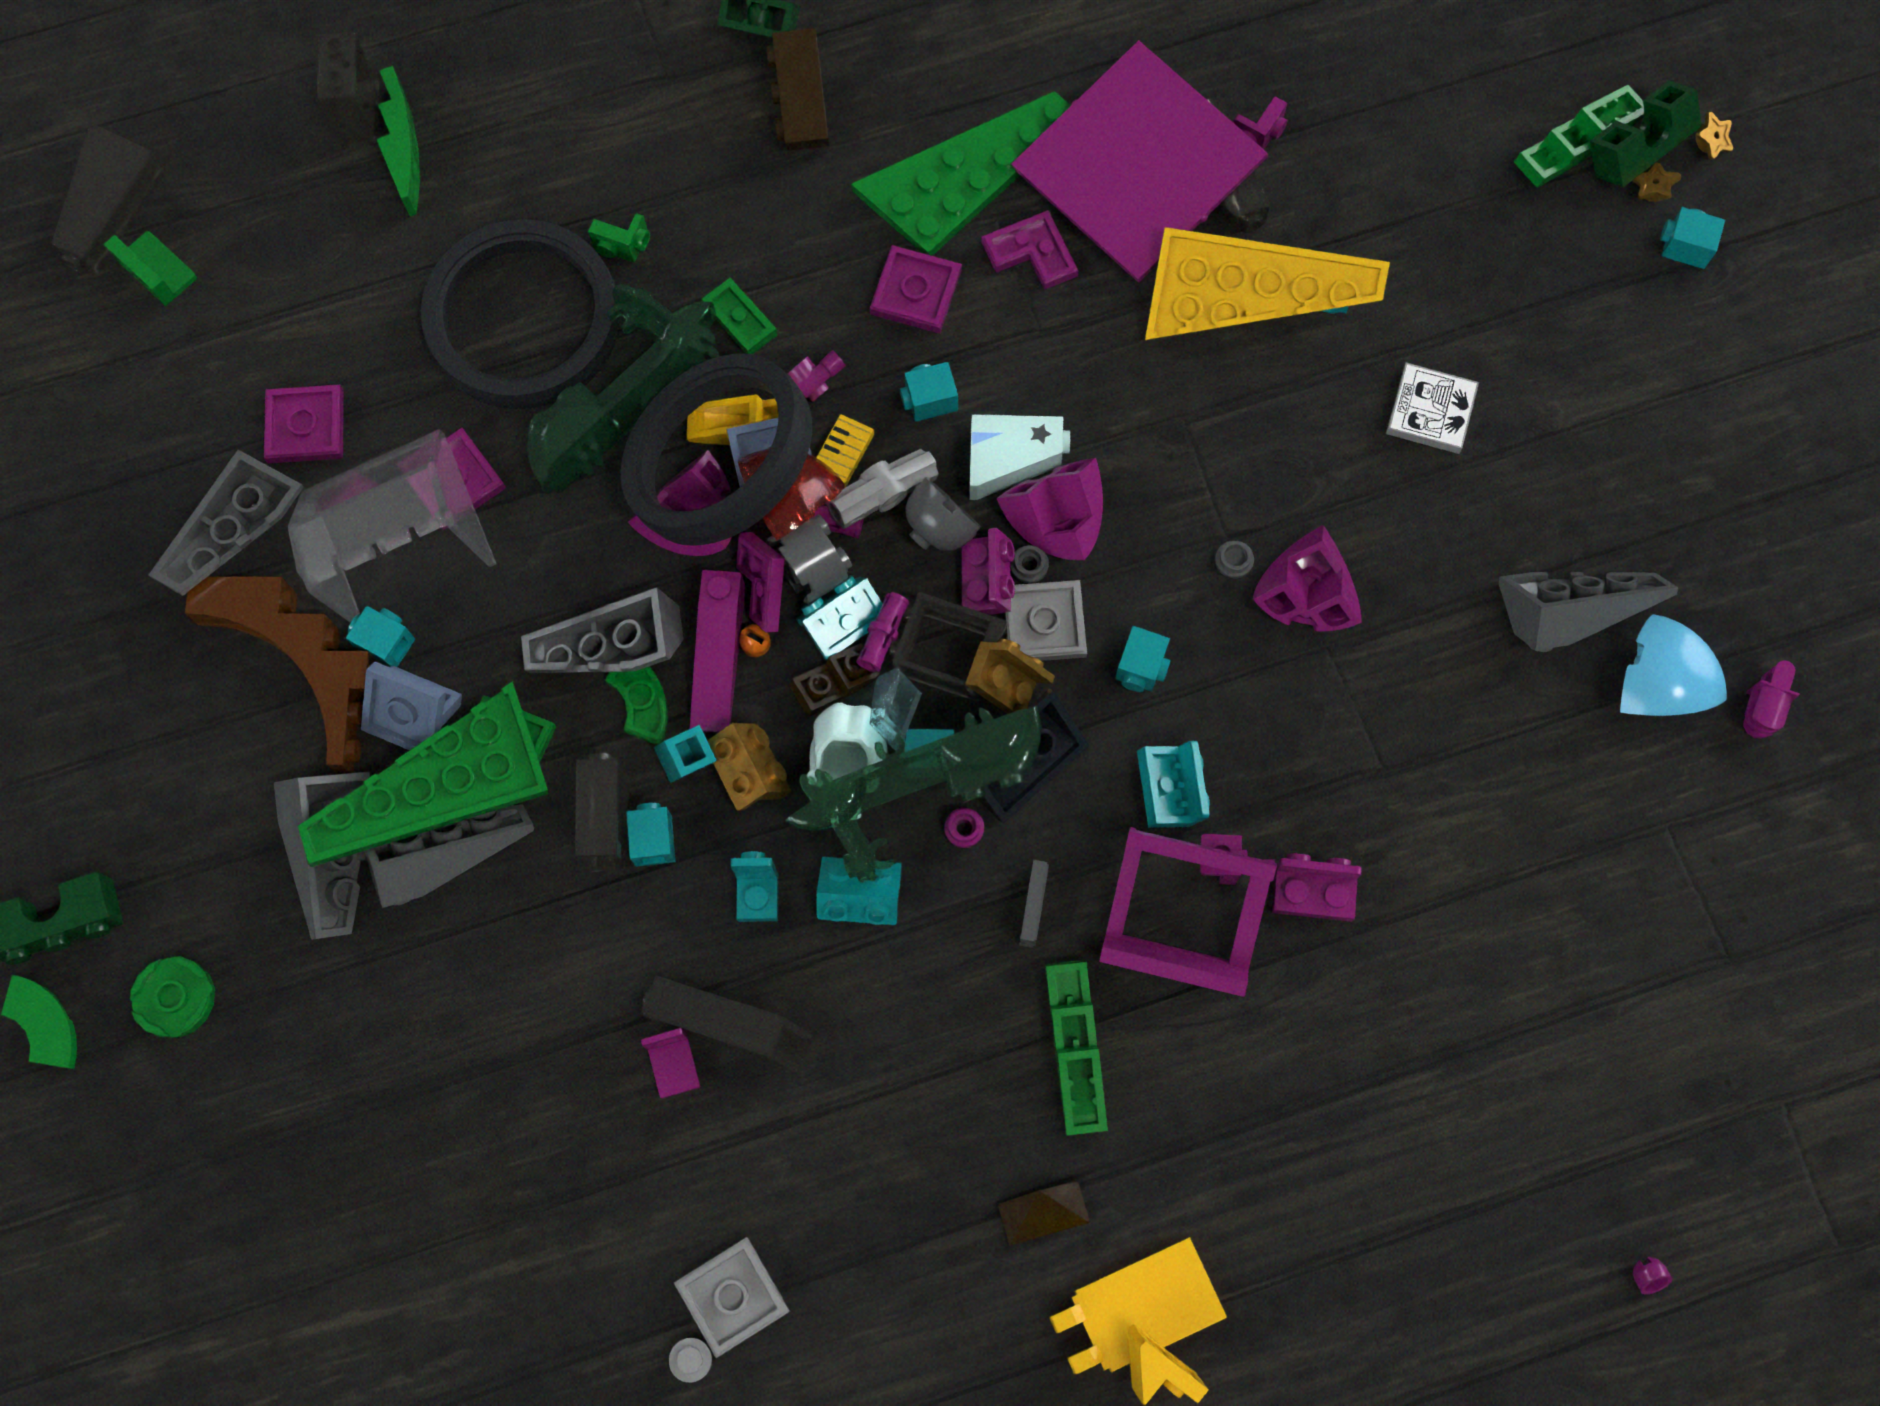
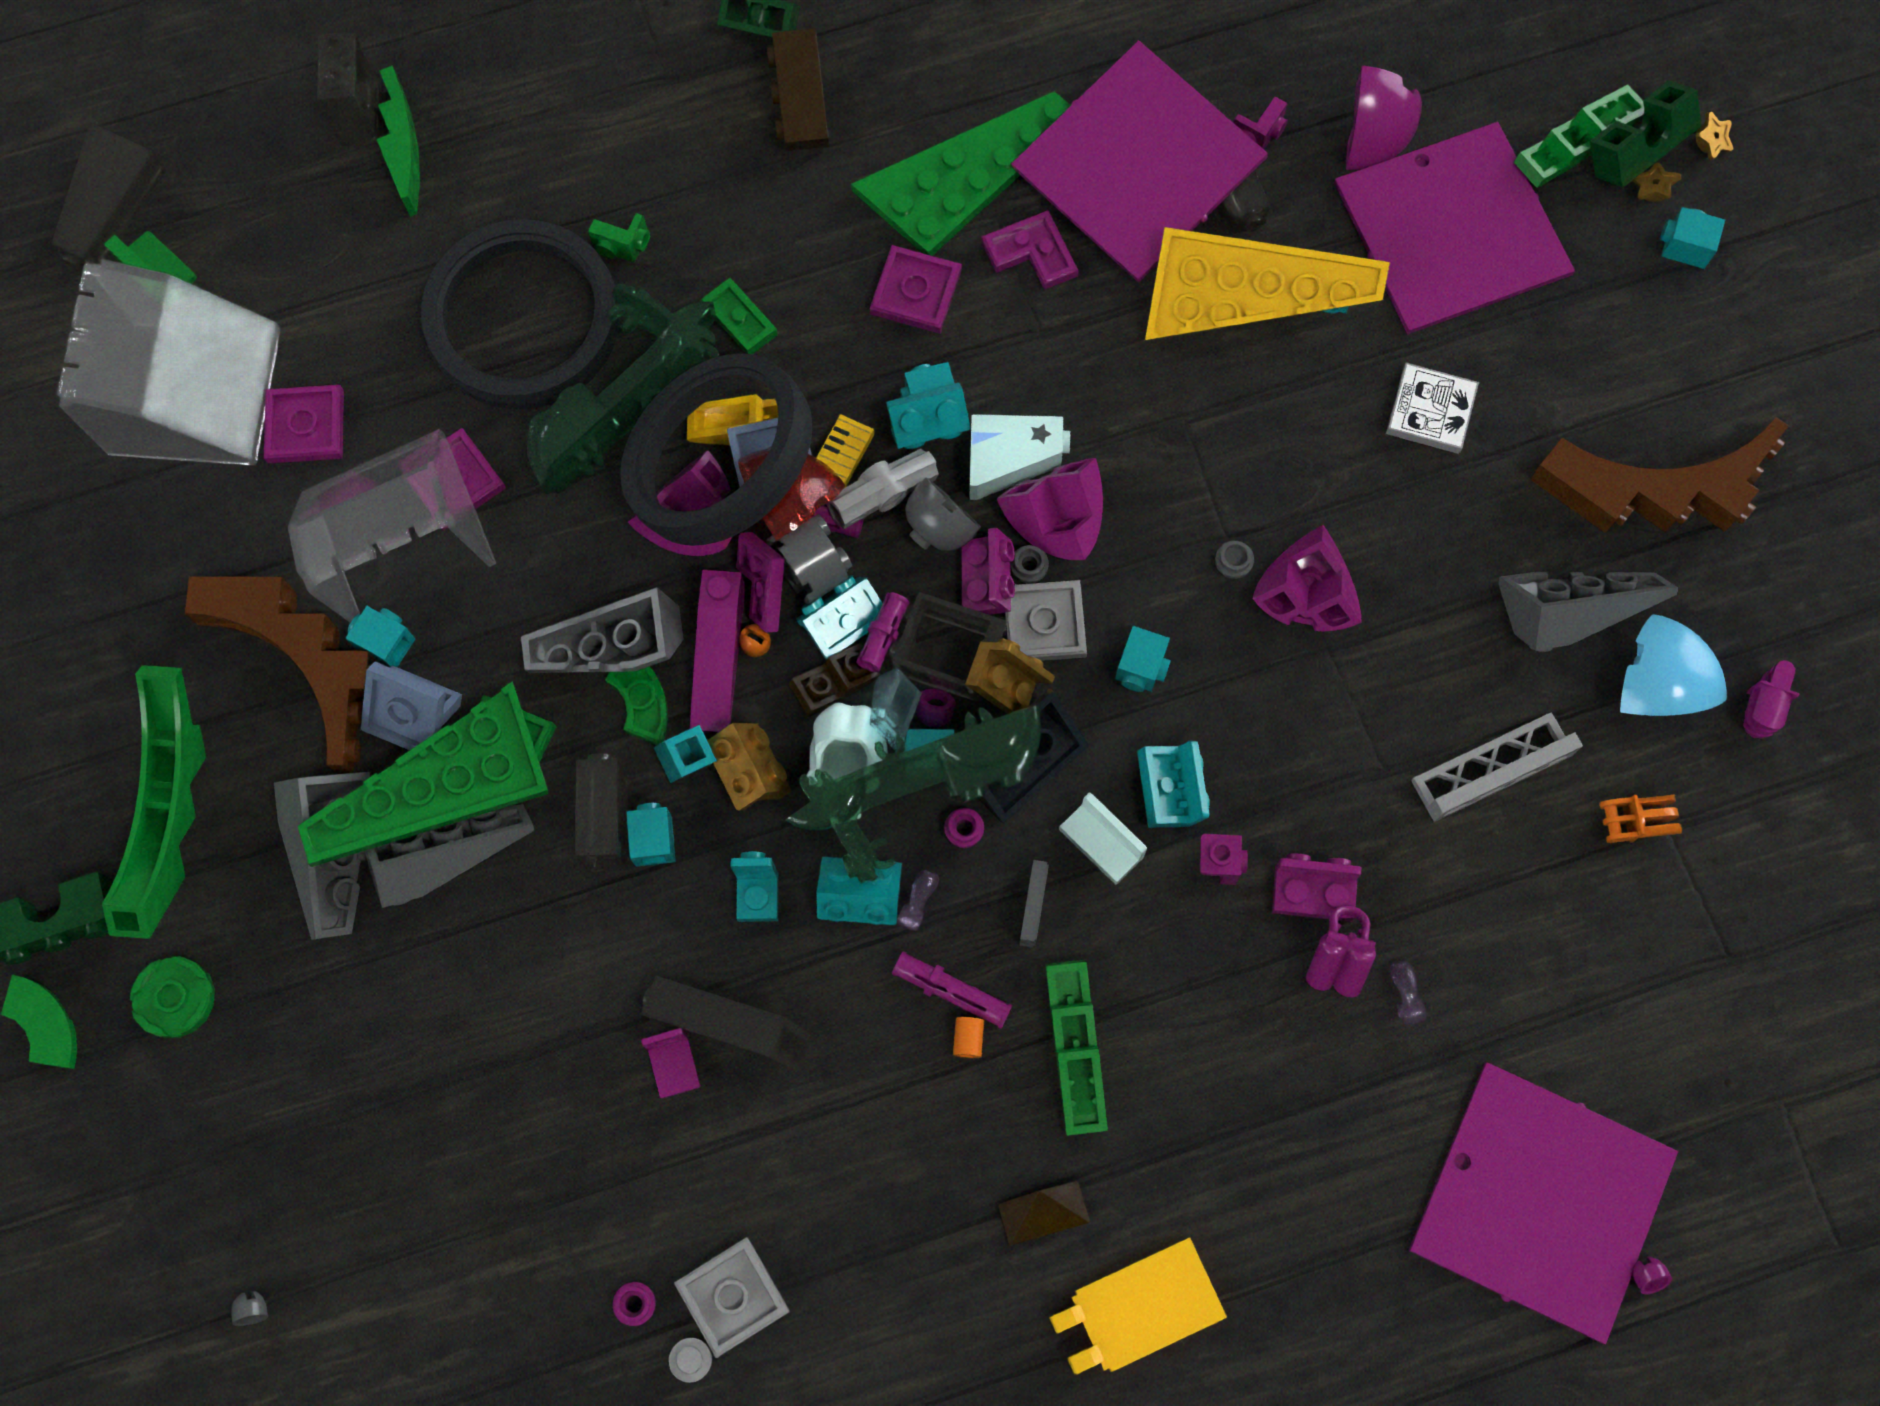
(164, 806): none -> green arch
(166, 368): none -> clear windscreen
(230, 516): dark grey wedge -> none
(248, 1311): none -> dark grey hinge
(621, 1299): none -> magenta plate
(812, 378): magenta plate -> none
(912, 912): none -> clear purple arm
(928, 416): none -> teal bracket
(933, 715): none -> magenta piece
(951, 989): none -> magenta pin
(968, 1037): none -> orange hinge
(1103, 839): none -> light aqua panel
(1154, 1365): yellow slope -> none
(1178, 963): magenta piece -> none
(1343, 958): none -> magenta piece
(1383, 118): none -> magenta brick
(1412, 1007): none -> clear purple arm
(1454, 227): none -> magenta piece
(1504, 775): none -> light grey fence
(1544, 1202): none -> magenta piece
(1612, 491): none -> reddish brown arch
(1637, 818): none -> orange arm

